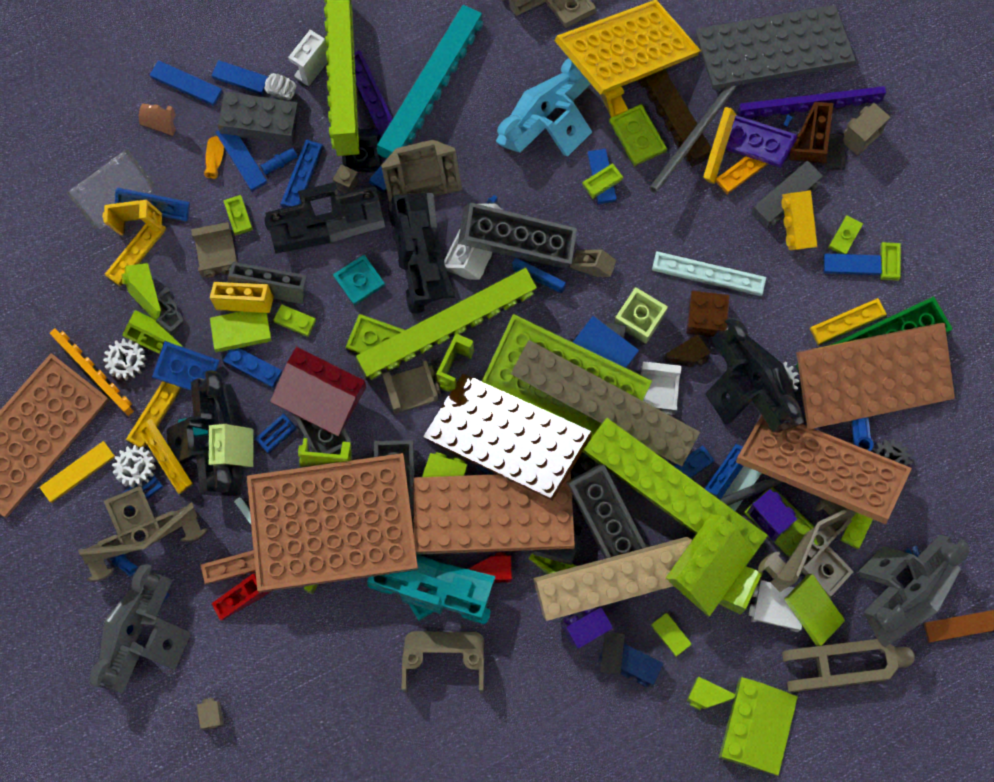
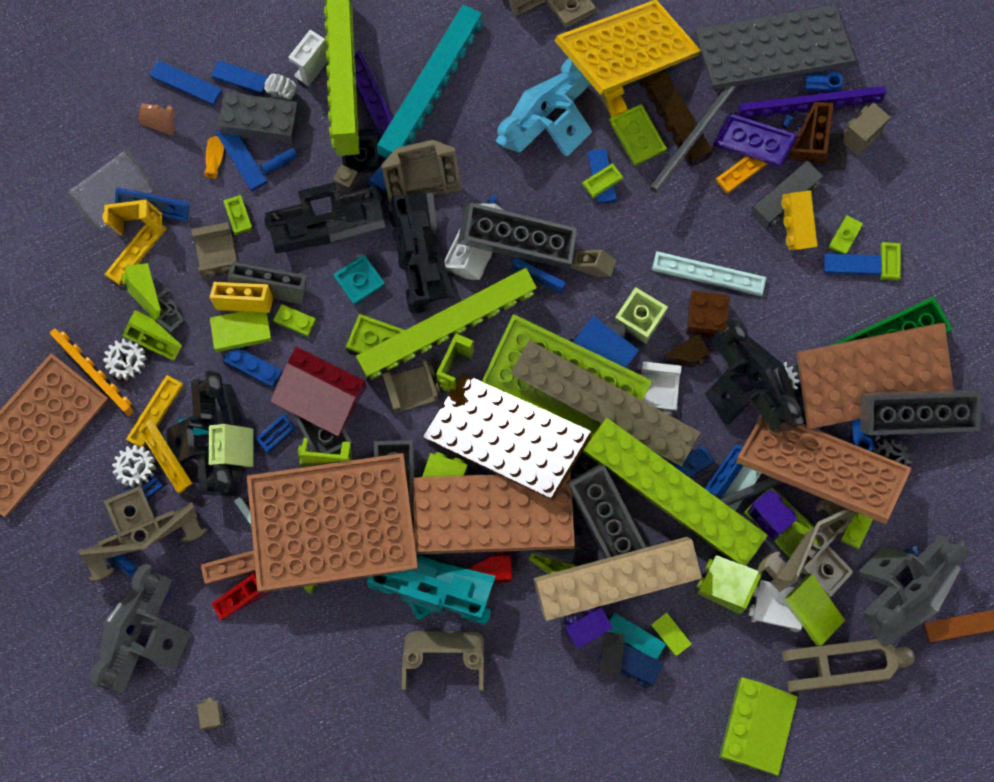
(77, 472): yellow tile -> none
(182, 366): blue tile -> none
(302, 173): blue tile -> none
(637, 637): none -> teal tile
(706, 694): lime slope -> none
(711, 563): lime slope -> none
(719, 145): yellow tile -> none
(821, 82): none -> blue piece
(848, 321): yellow tile -> none
(920, 412): none -> dark grey brick

